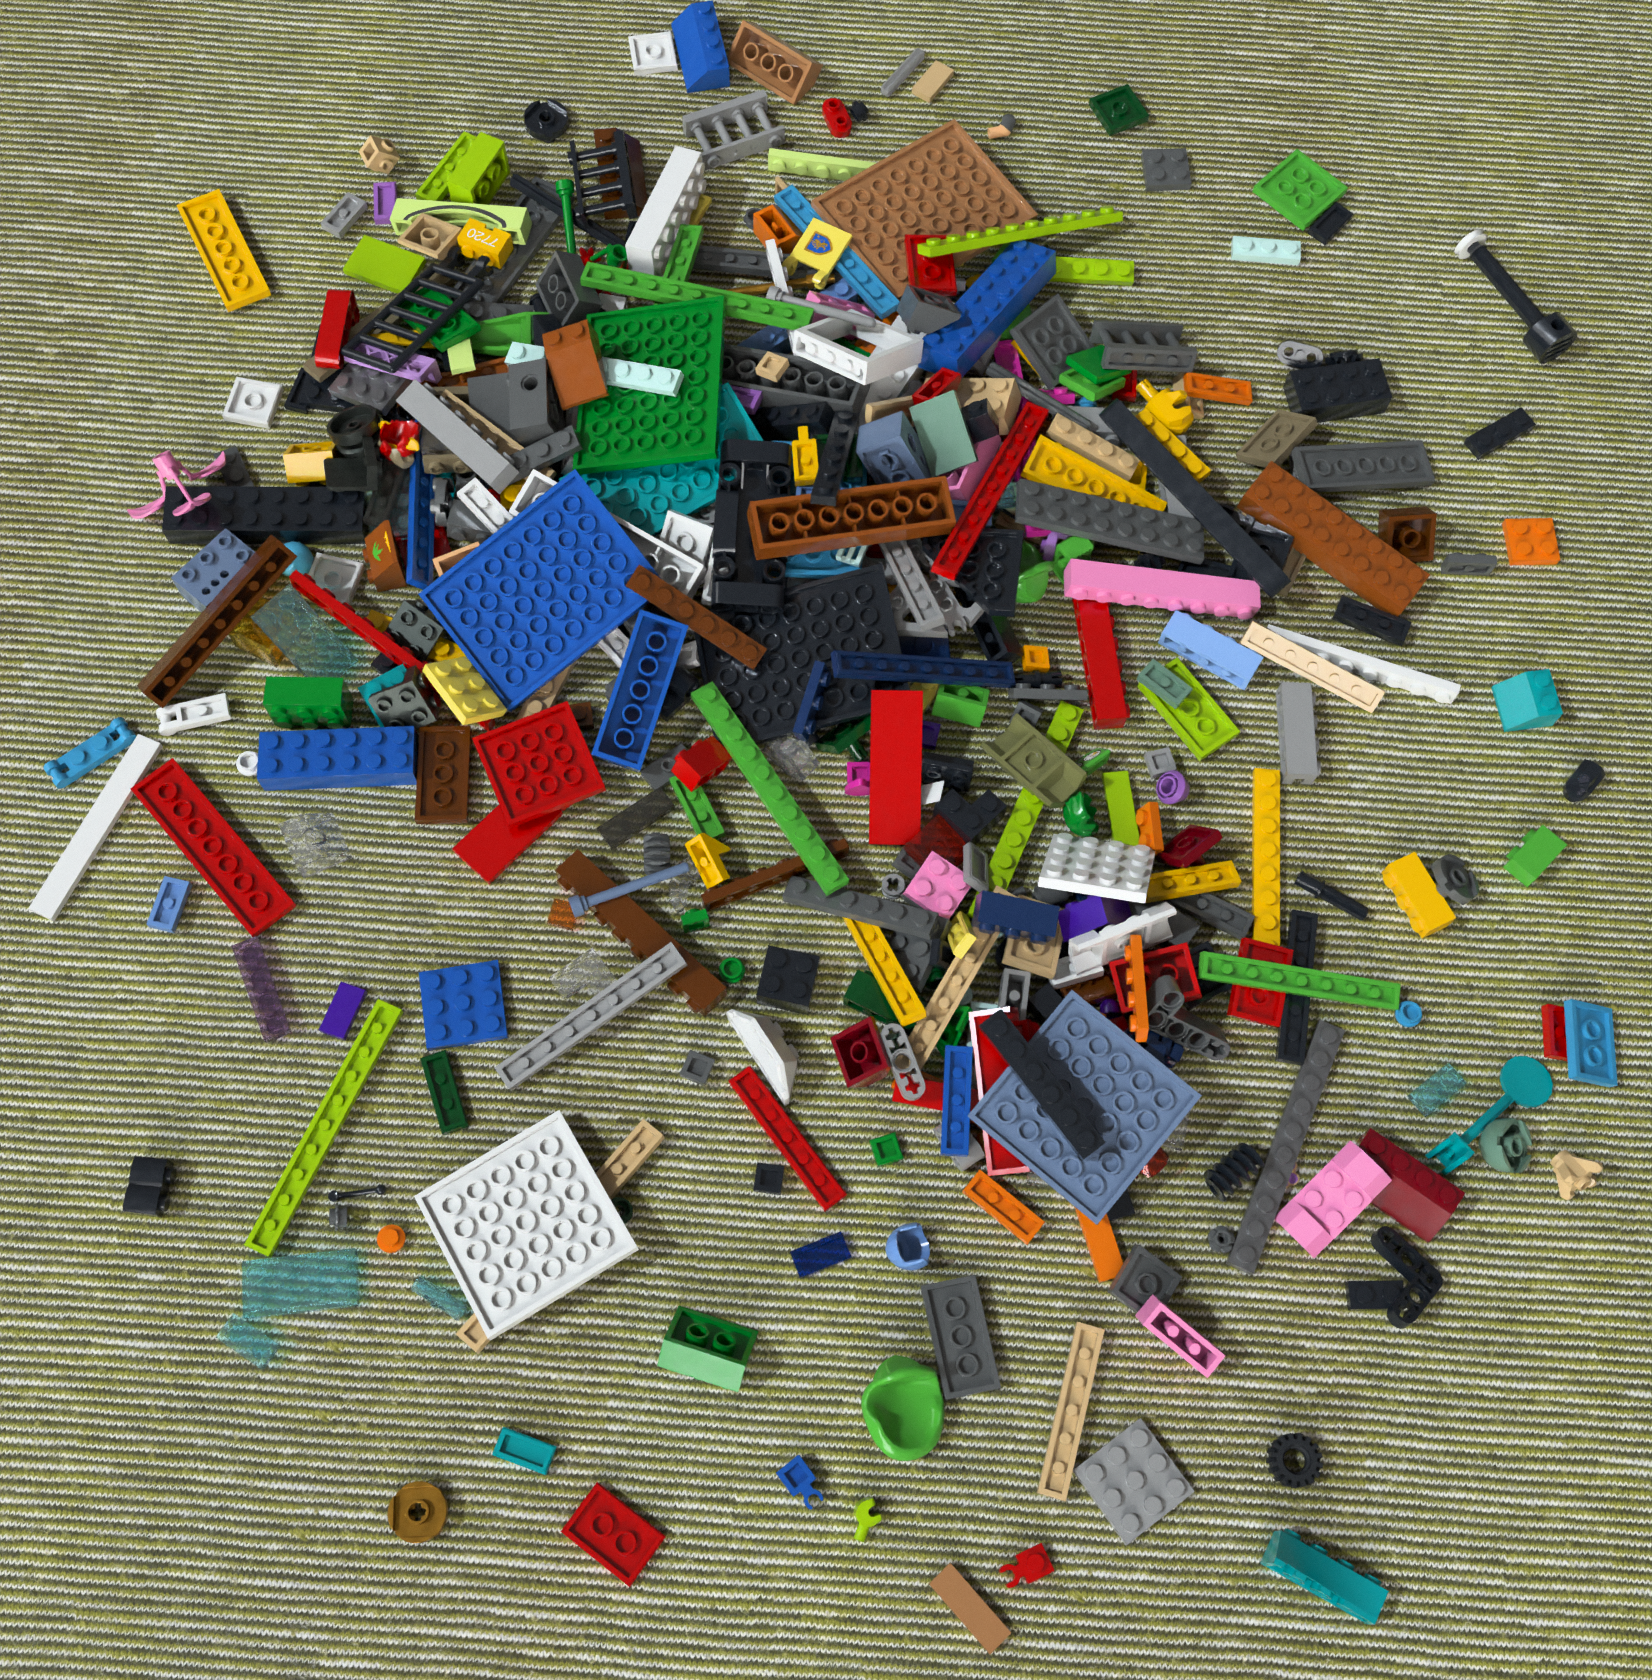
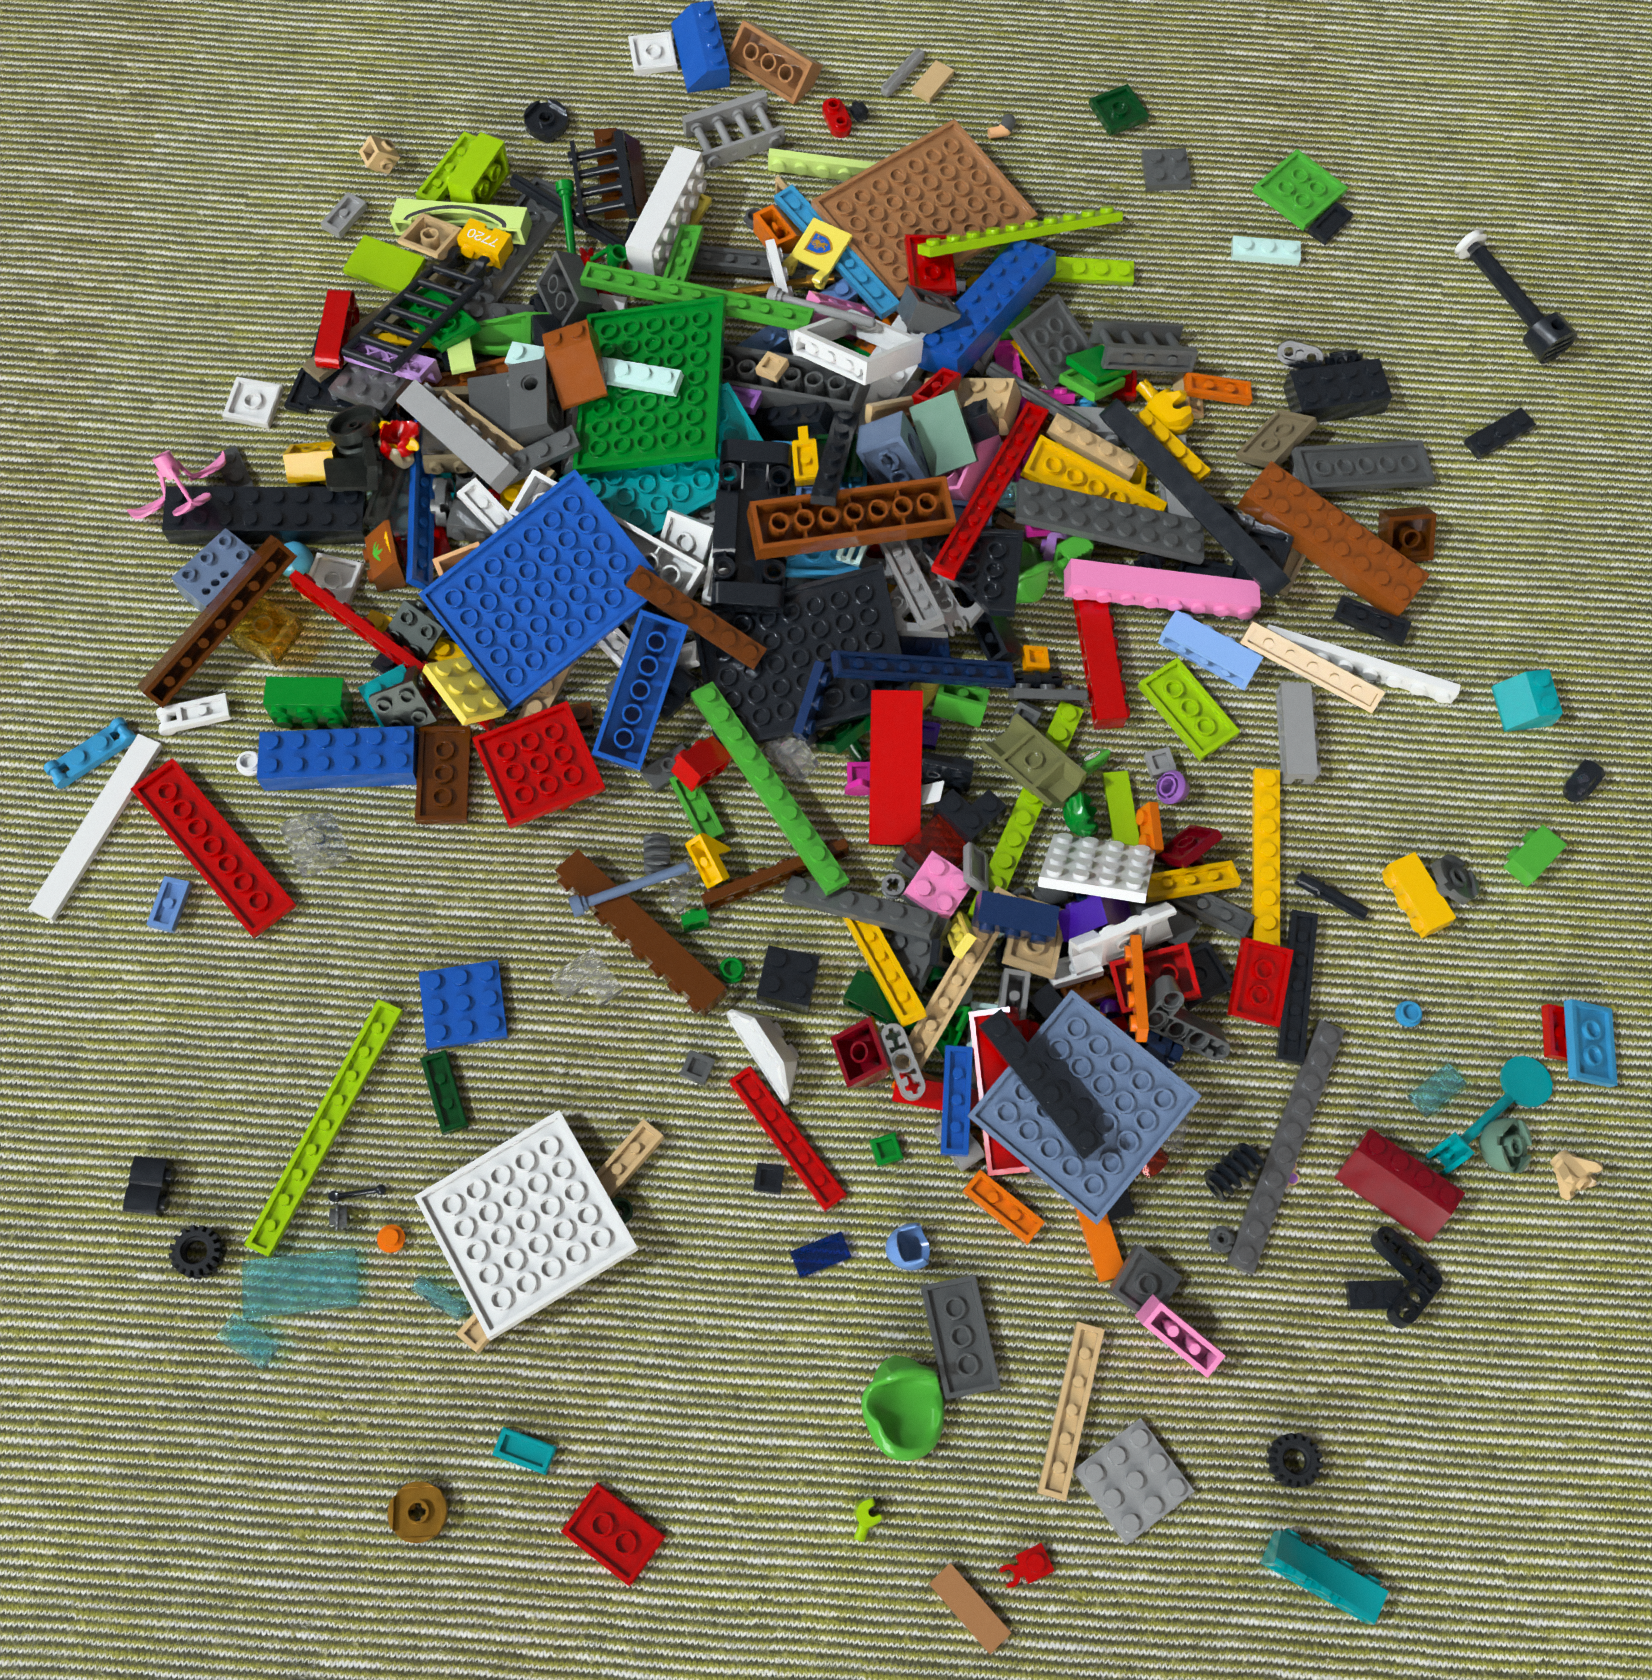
(185, 1240): none -> black tyre
(223, 250): yellow plate -> none
(261, 989): clear purple plate -> none
(303, 635): clear light blue plate -> none
(343, 1011): dark purple tile -> none
(384, 201): medium lavender tile -> none
(494, 847): red tile -> none
(561, 915): clear orange tile -> none
(590, 1016): light grey plate -> none
(635, 818): clear smoke tile -> none
(707, 1348): green slope -> none
(797, 1479): blue plate -> none
(1164, 683): sand green plate -> none
(1298, 981): bright green plate -> none
(1332, 1198): bright pink piece -> none
(1466, 564): dark grey plate -> none
(1531, 541): orange plate -> none

